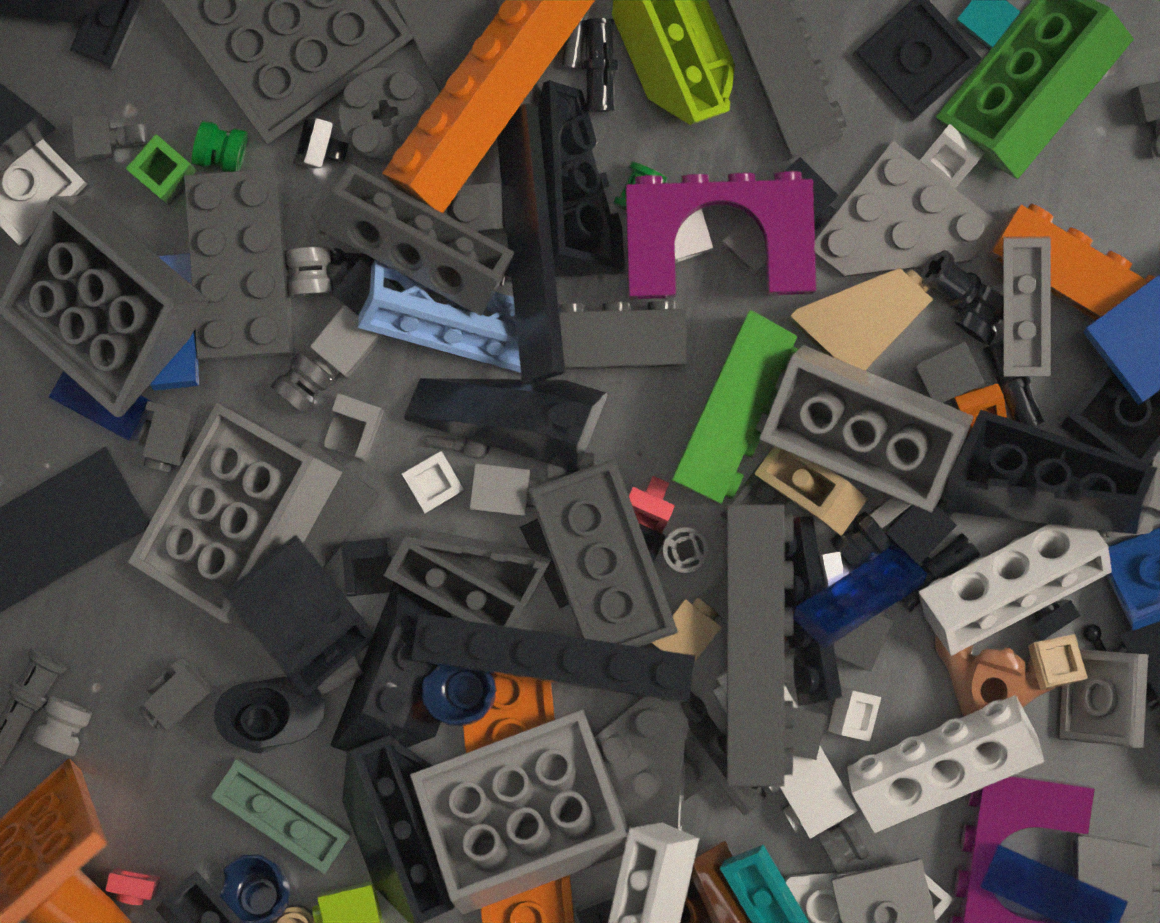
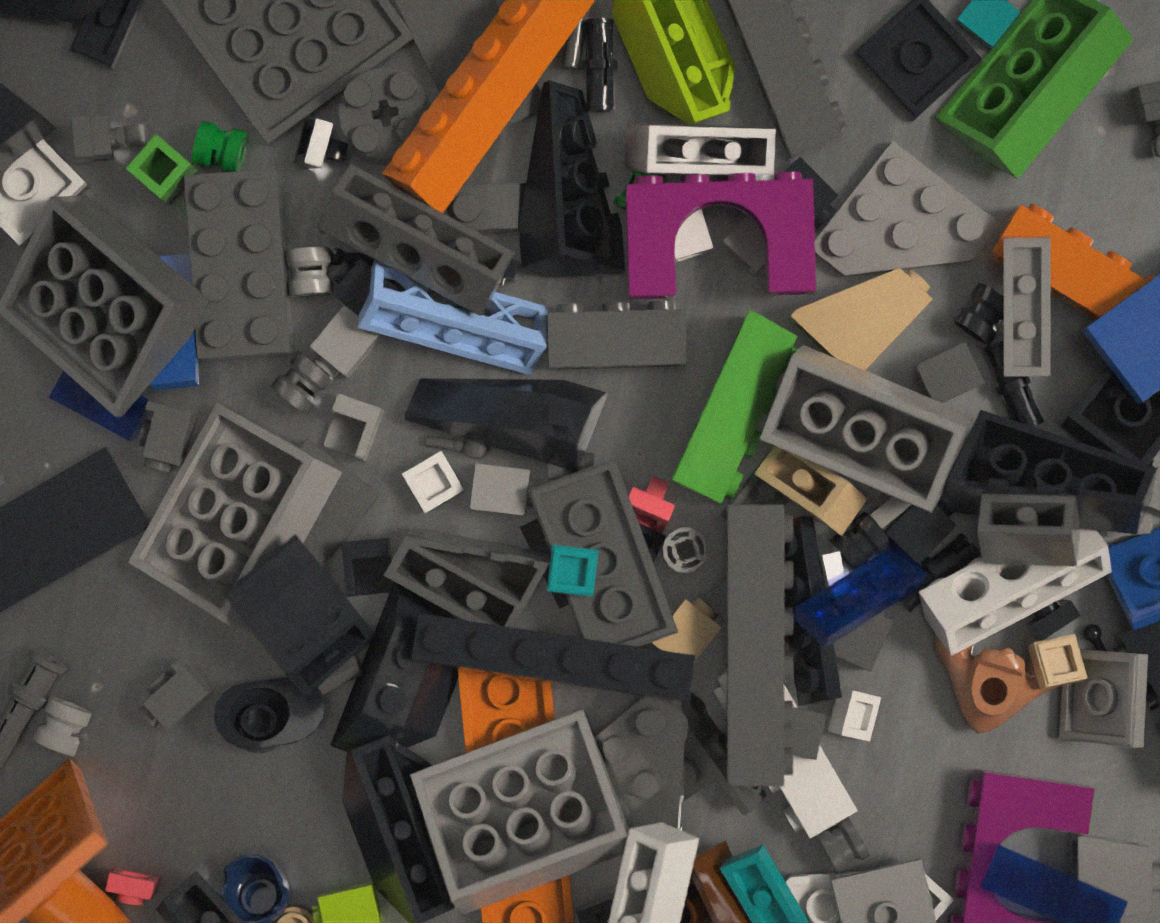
(280, 815): sand green plate -> none
(458, 695): dark blue hair -> none
(531, 240): black tile -> none
(572, 570): none -> teal tile
(699, 149): none -> flat silver brick
(950, 280): black bush -> none
(952, 156): white plate -> none
(967, 768): white brick -> none
(987, 399): orange plate -> none
(1029, 529): none -> dark grey brick

